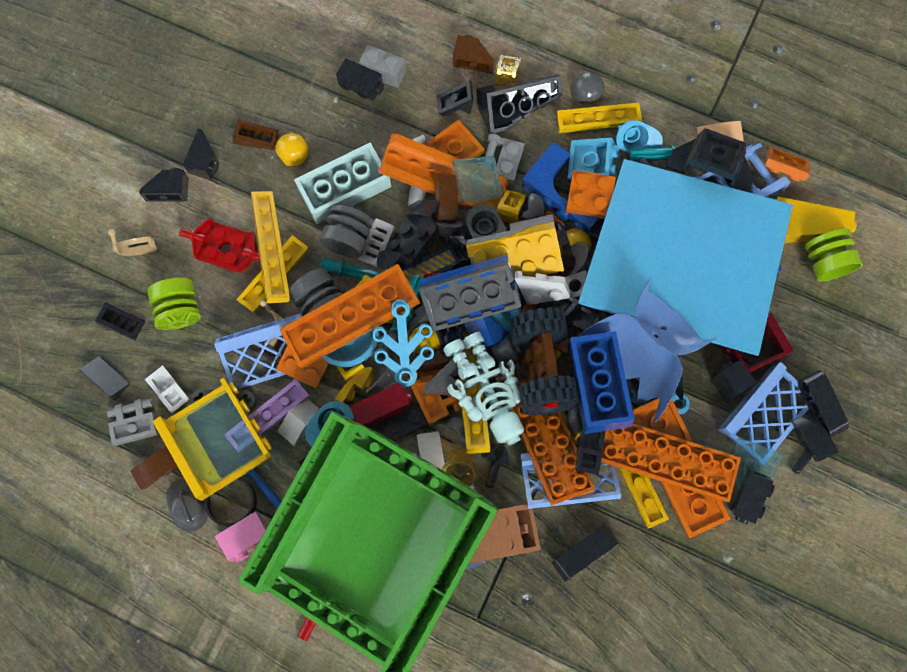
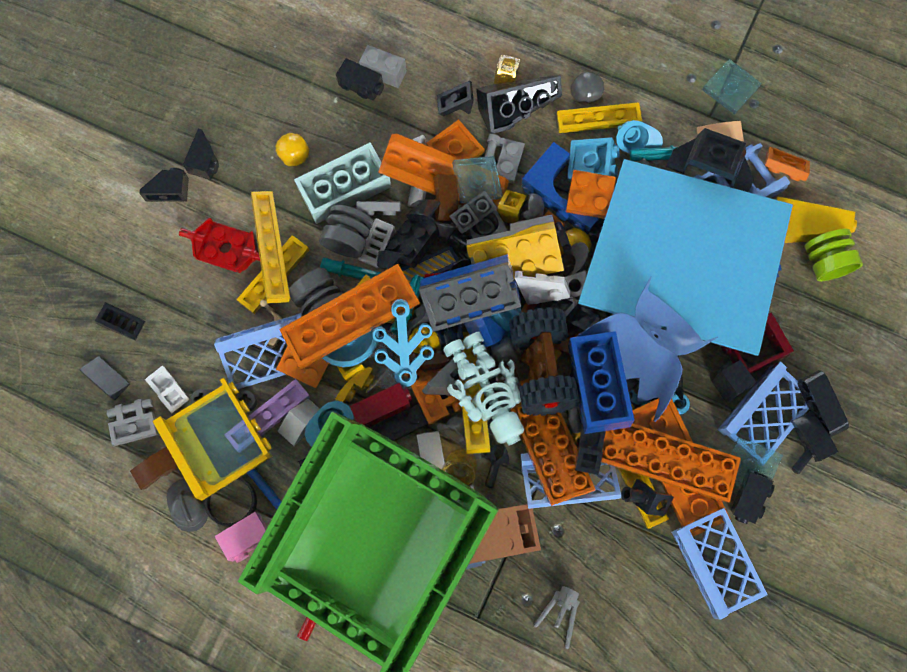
(123, 247): tan helmet -> none
(173, 303): lime wheel -> none
(249, 127): reddish brown slope -> none
(370, 206): none -> light grey plate
(472, 55): reddish brown slope -> none
(473, 211): none -> dark grey slope
(566, 599): none -> light grey plant
(585, 552): black beam -> none
(646, 498): none -> black bracket
(704, 577): none -> light blue fence
(731, 86): none -> clear light blue plate

